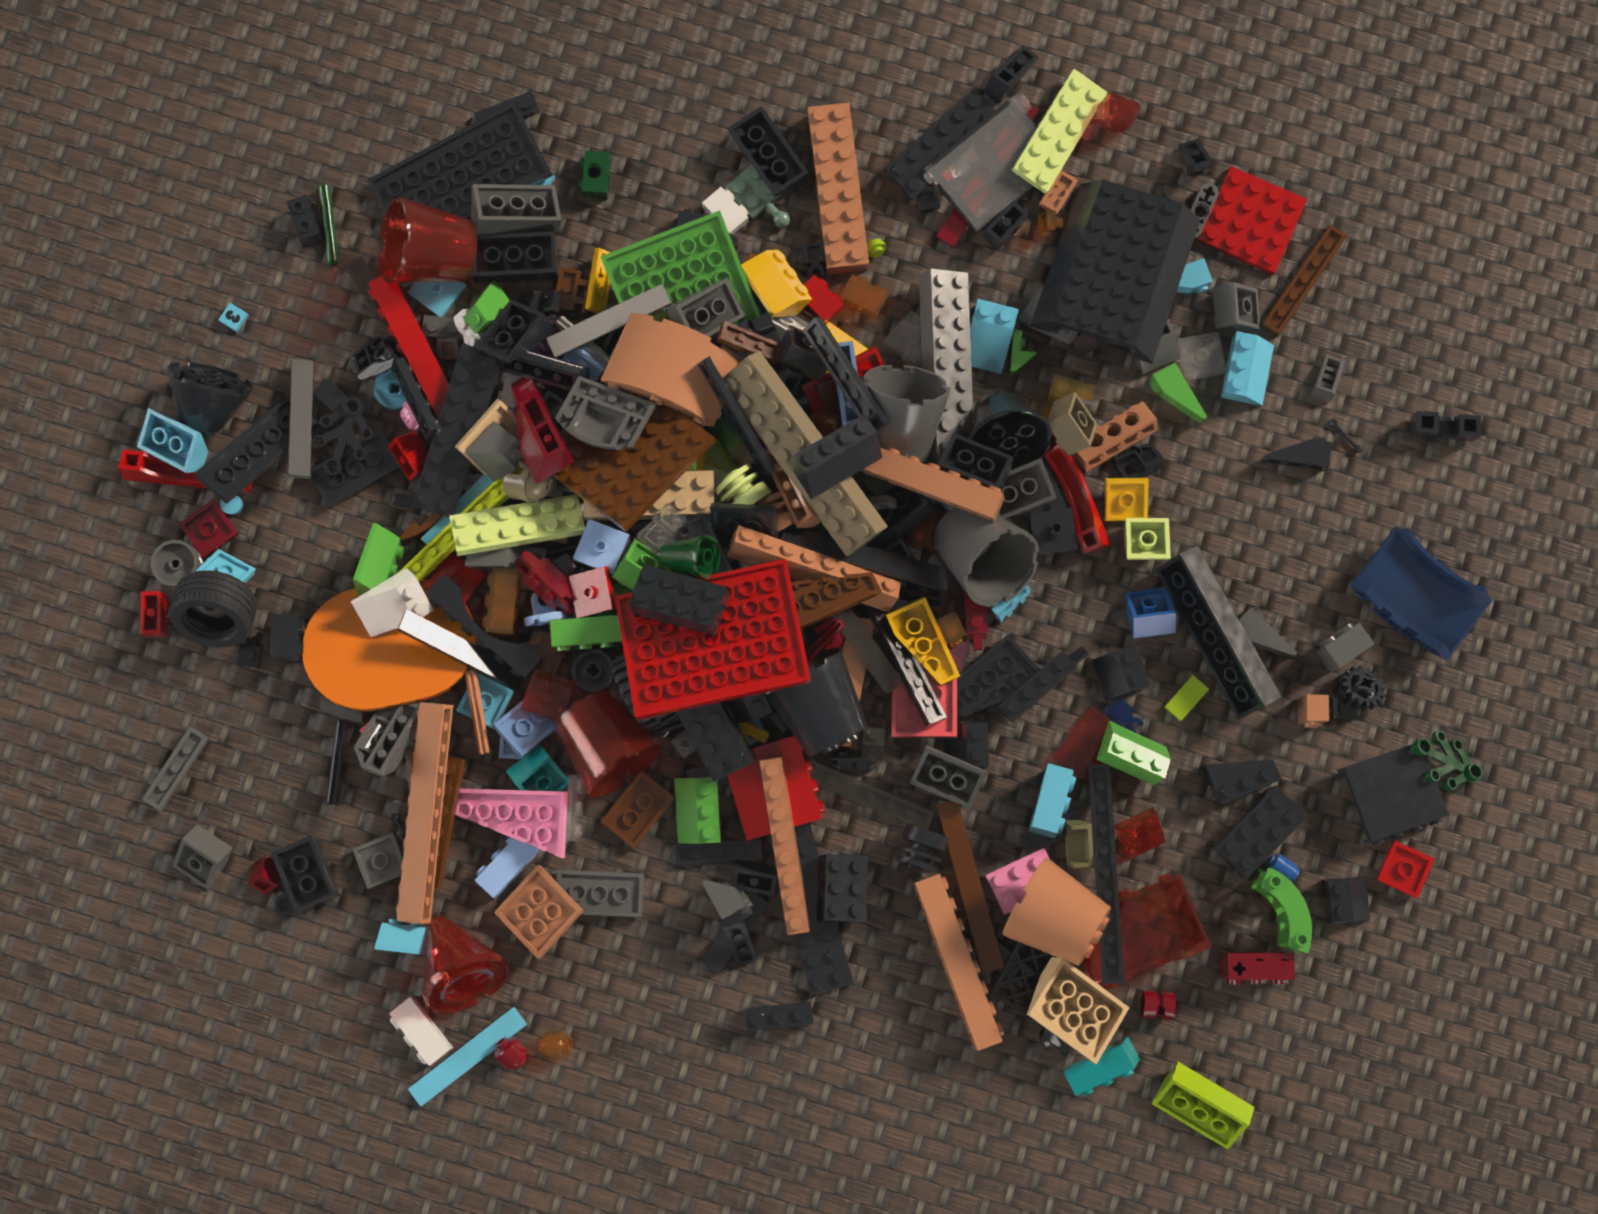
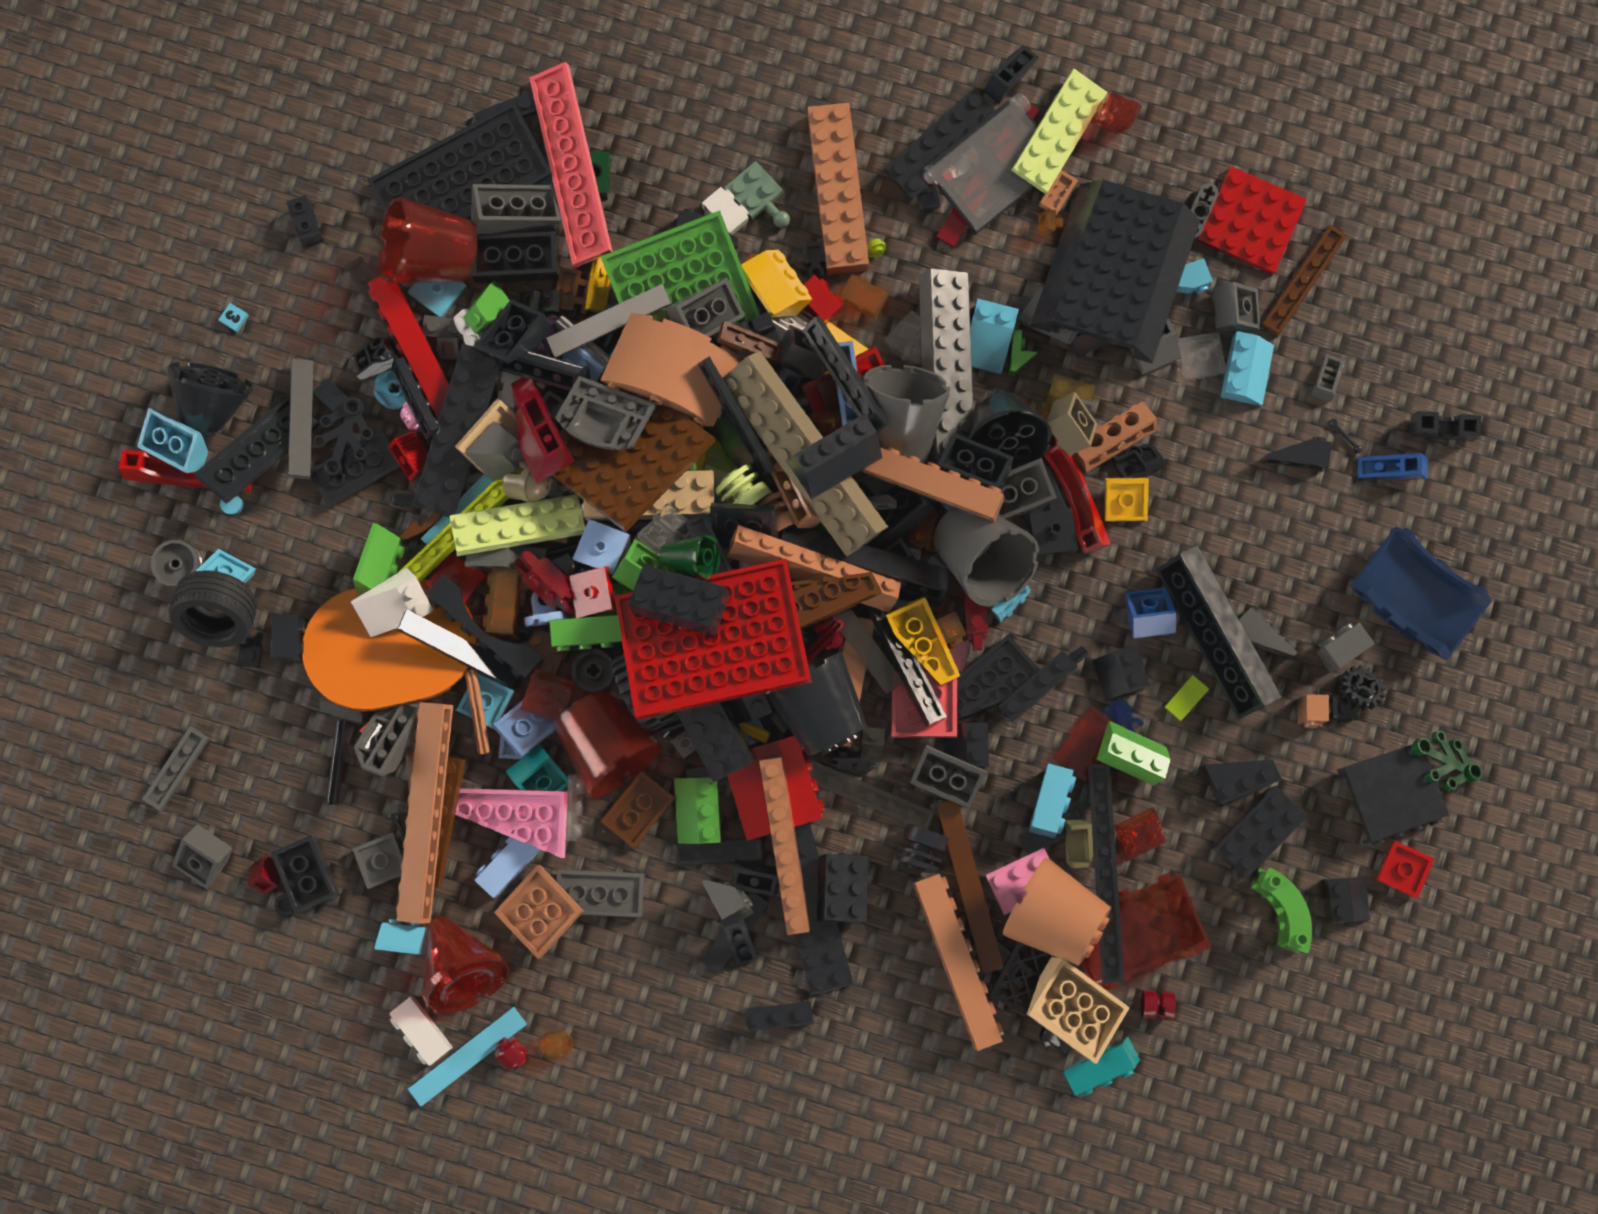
(154, 614): red brick -> none
(209, 529): dark red plate -> none
(328, 224): dark green axle -> none
(570, 165): none -> coral plate
(769, 152): black slope -> none
(1005, 225): black brick -> none
(1147, 539): yellowish green slope -> none
(1175, 390): bright green slope -> none
(1195, 156): black slope -> none
(1203, 1105): lime slope -> none
(1257, 967): dark red piece -> none
(1283, 866): blue brick -> none
(1393, 467): none -> blue slope

